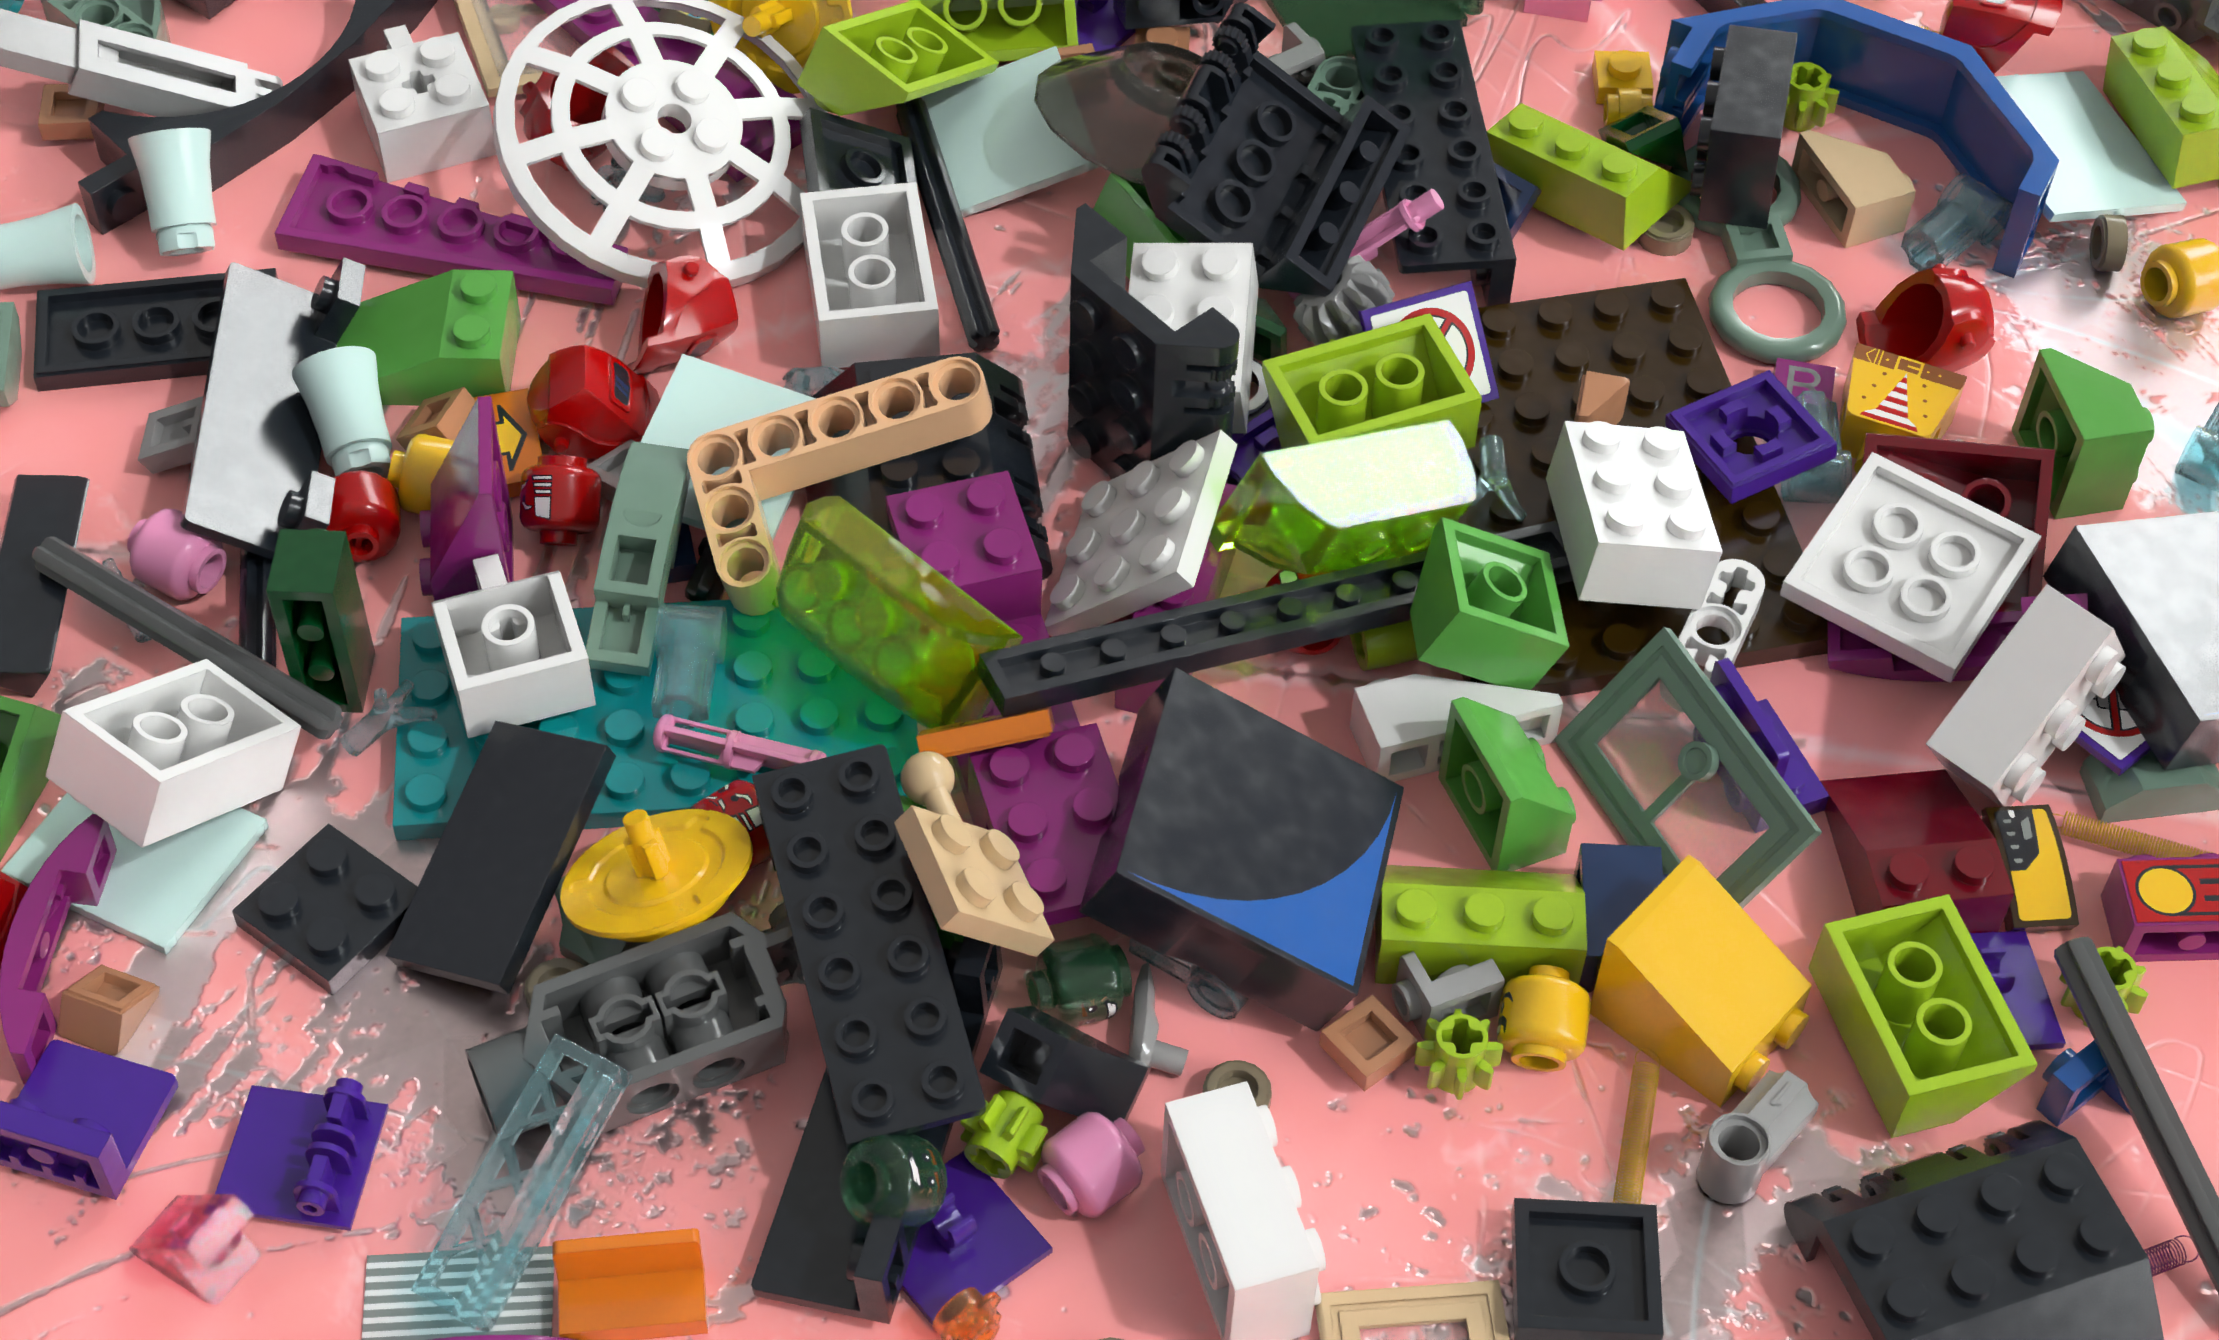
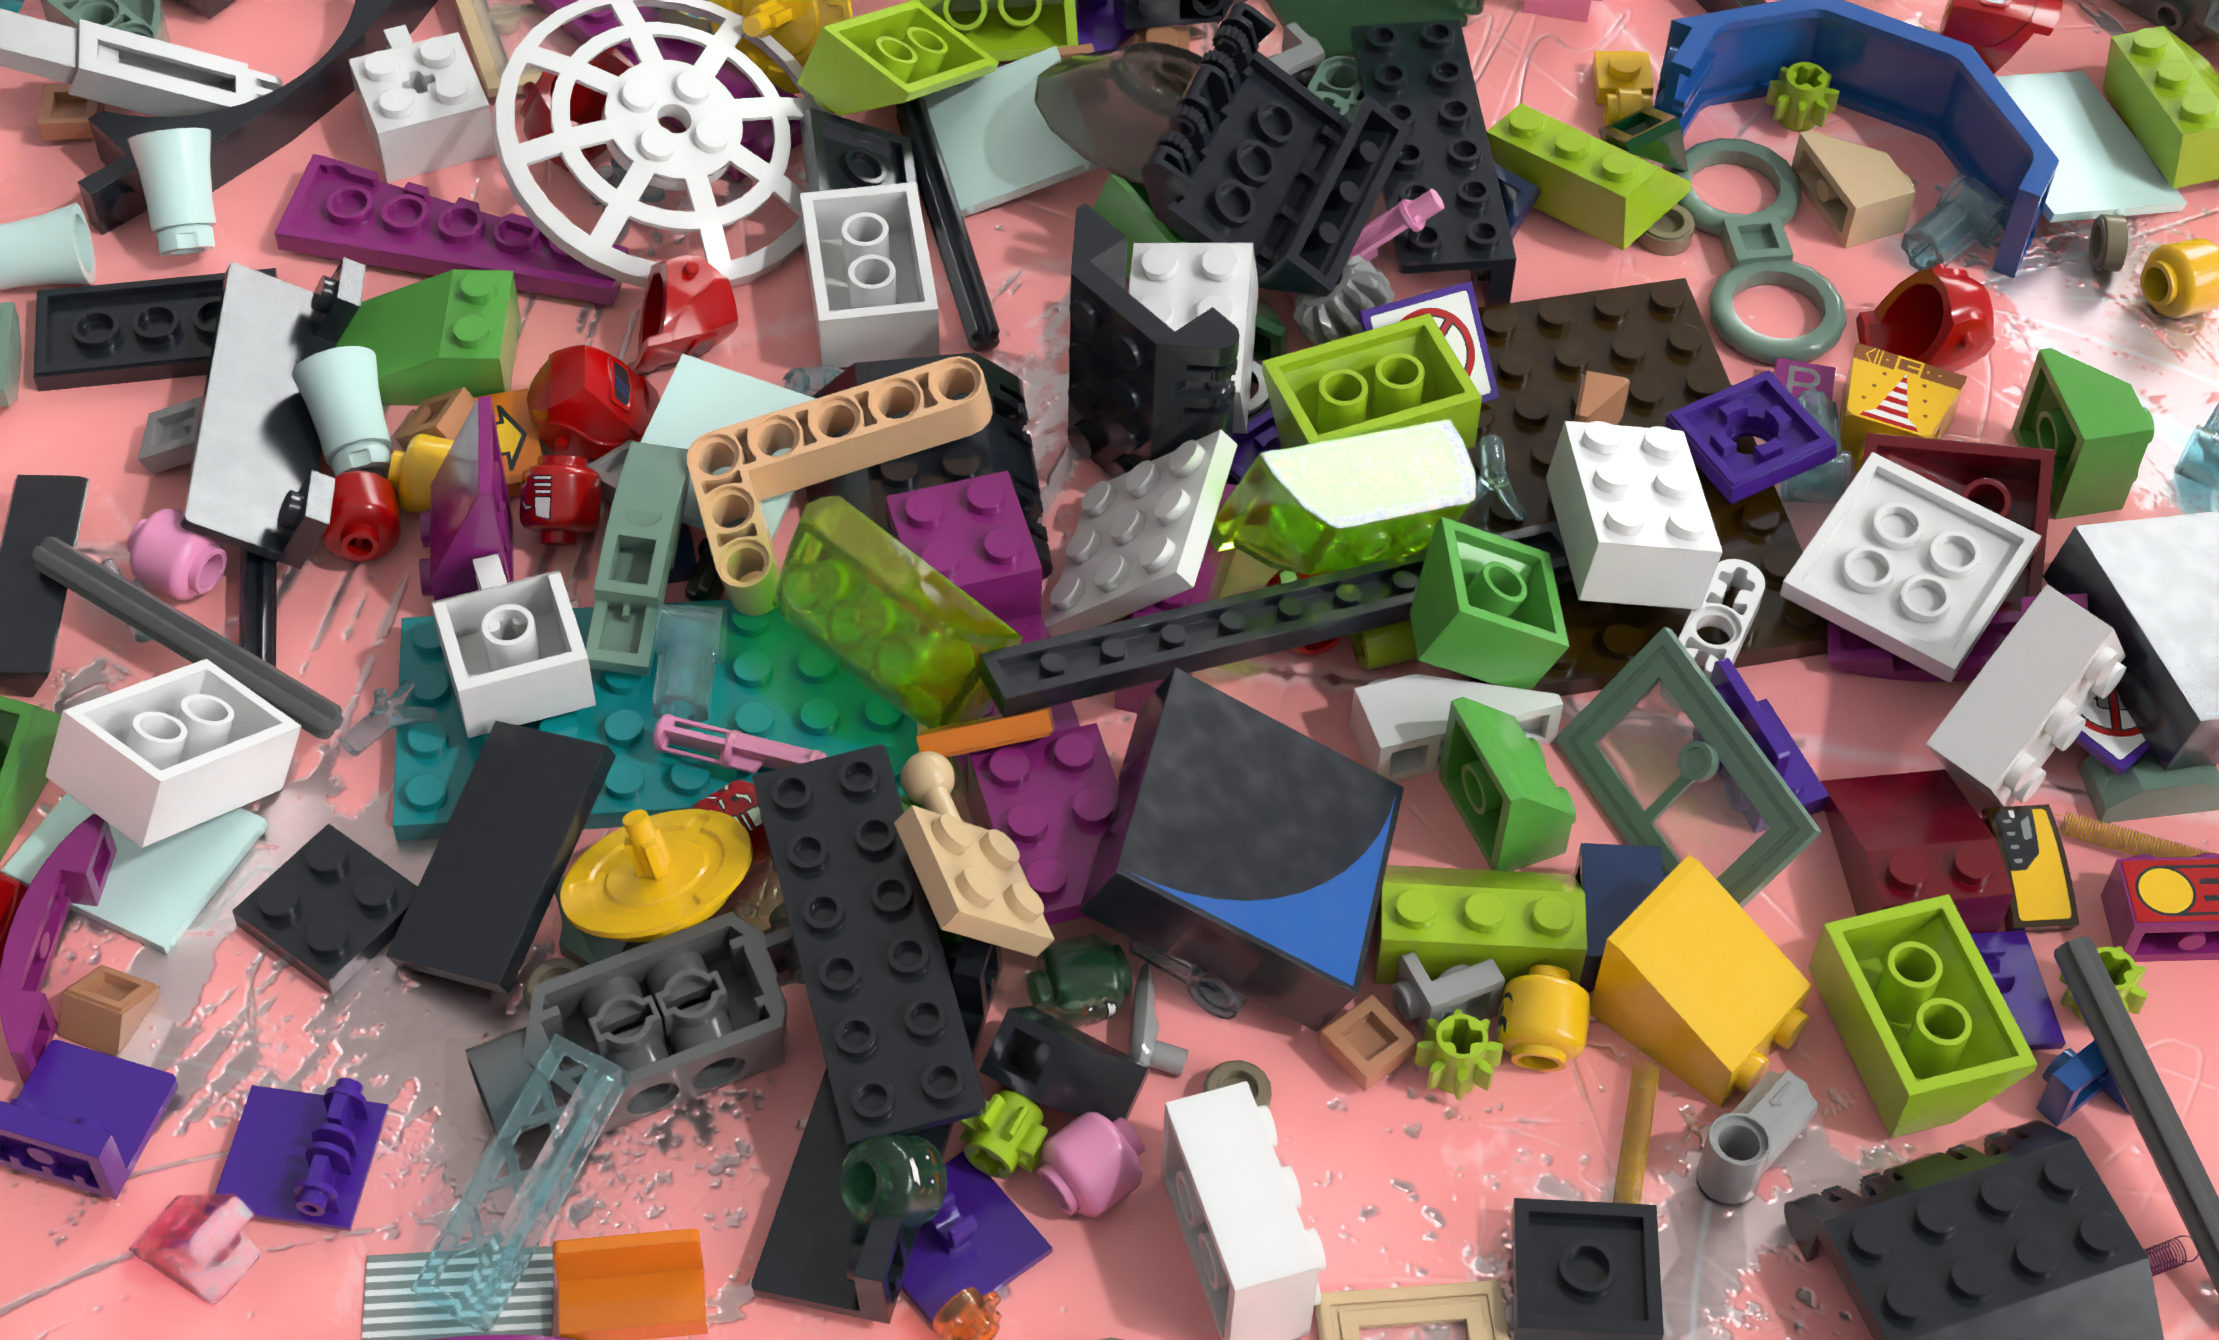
(321, 615): dark green brick -> none
(1743, 126): black brick -> none

